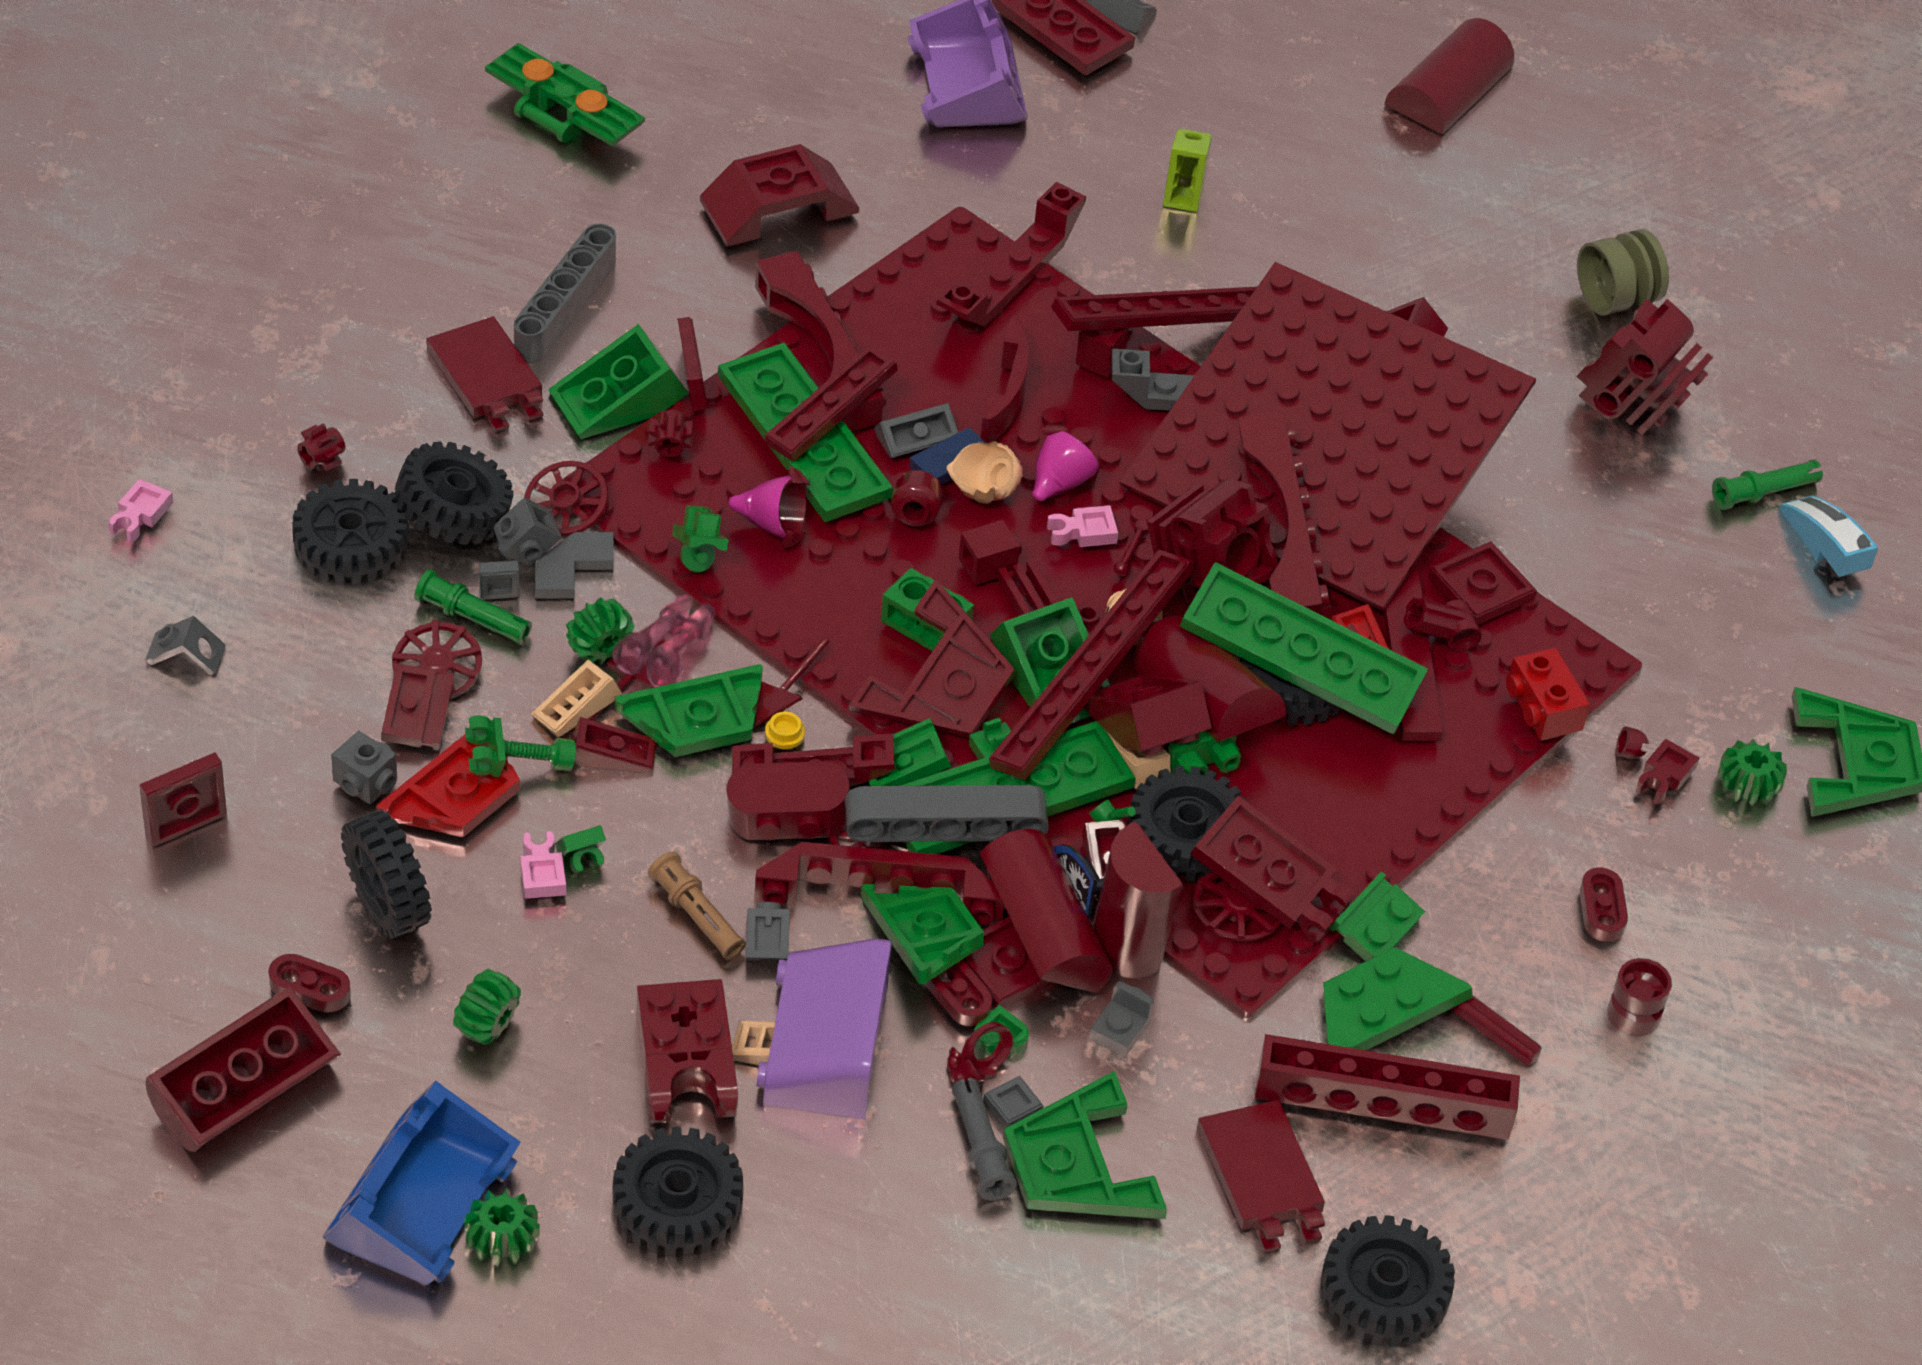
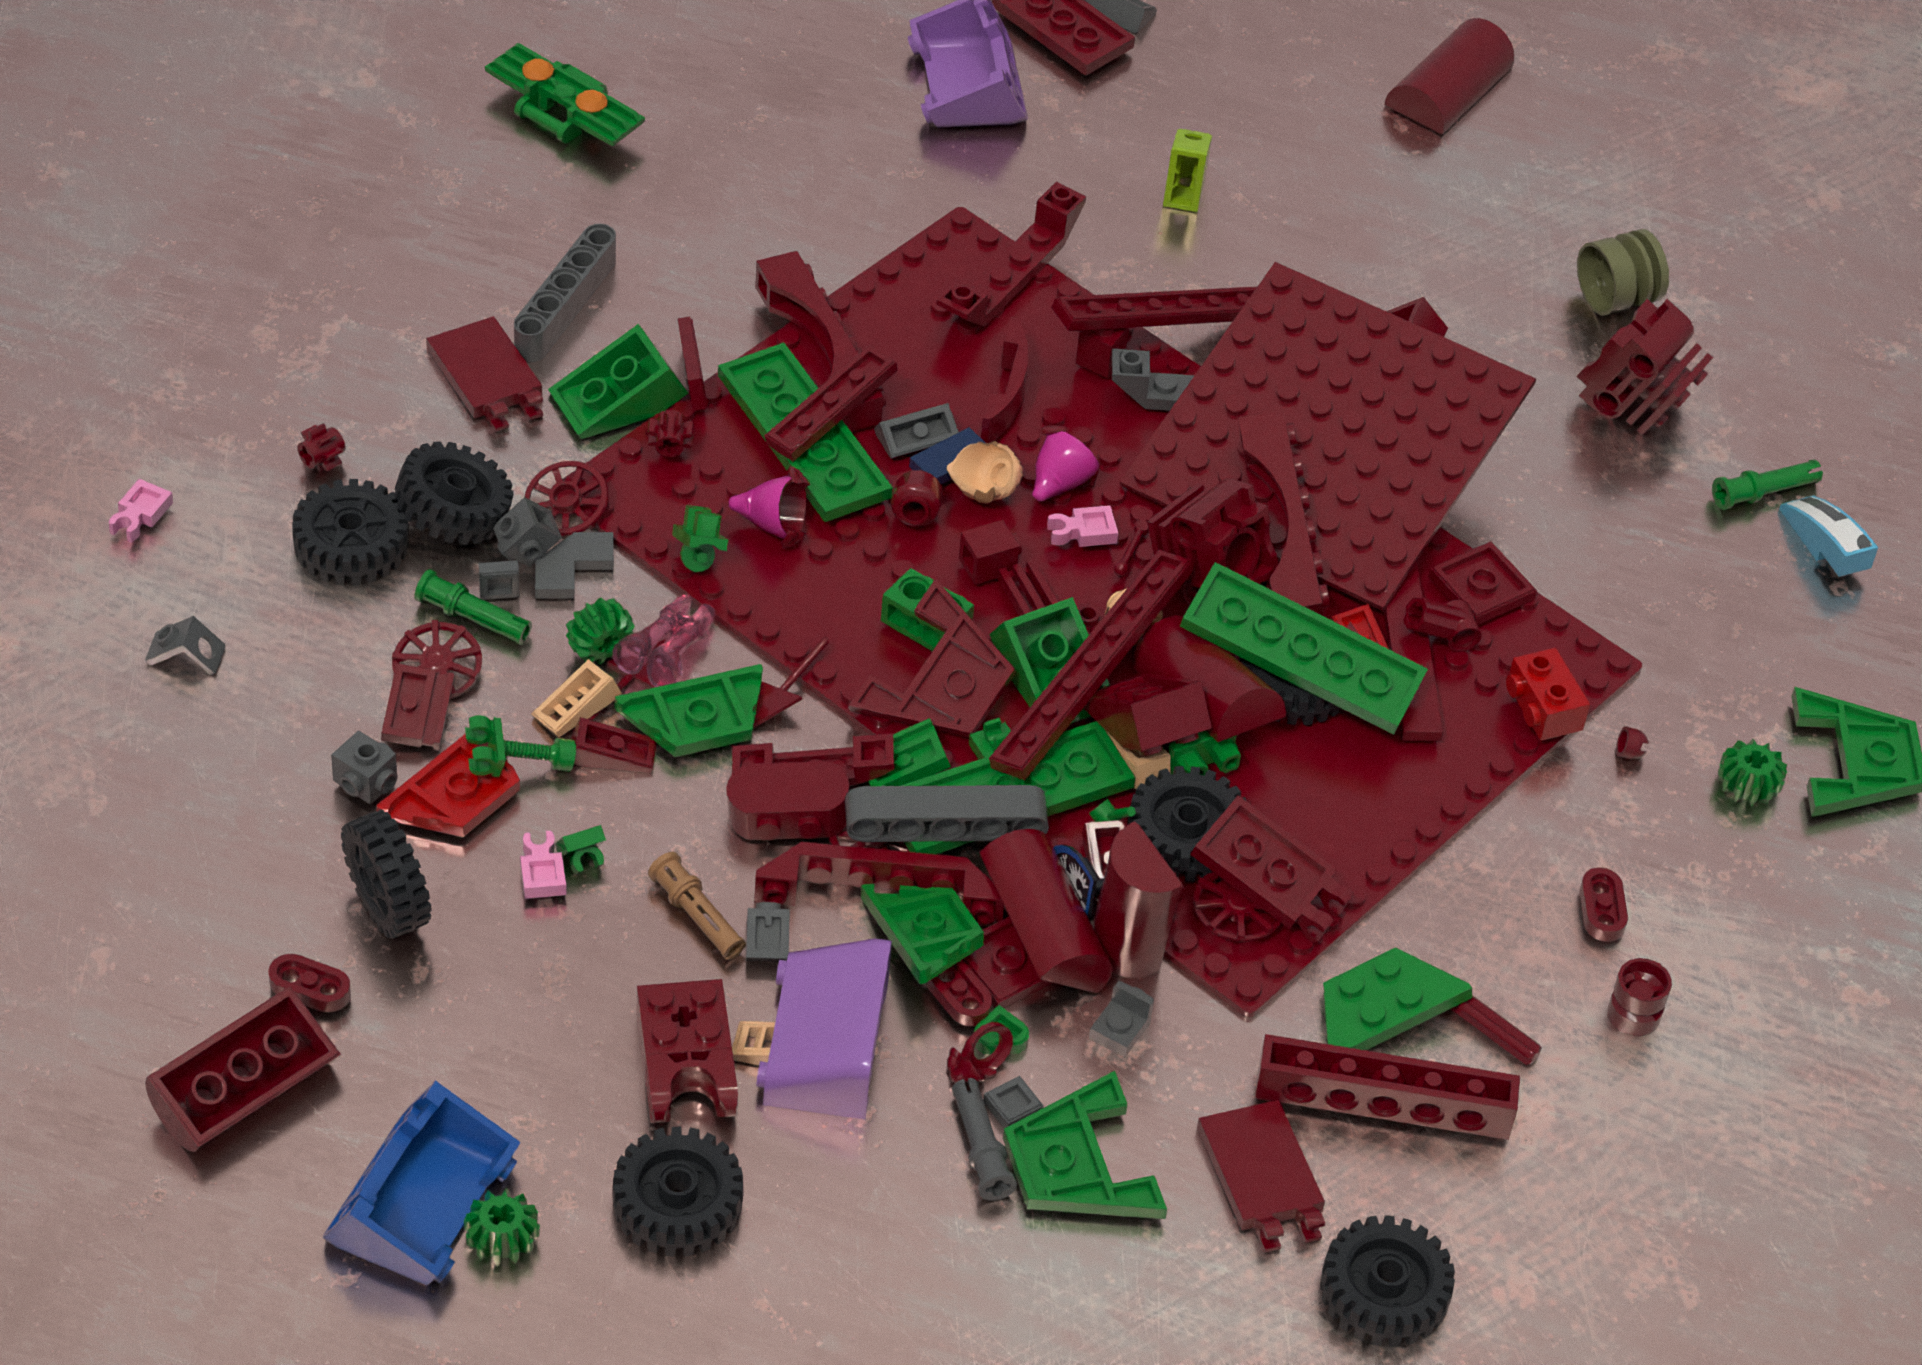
(183, 799): dark red tile -> none
(486, 1006): green gear -> none
(771, 185): dark red slope -> none
(785, 730): yellow plate -> none
(1377, 918): green plate -> none
(1667, 768): dark red plate -> none

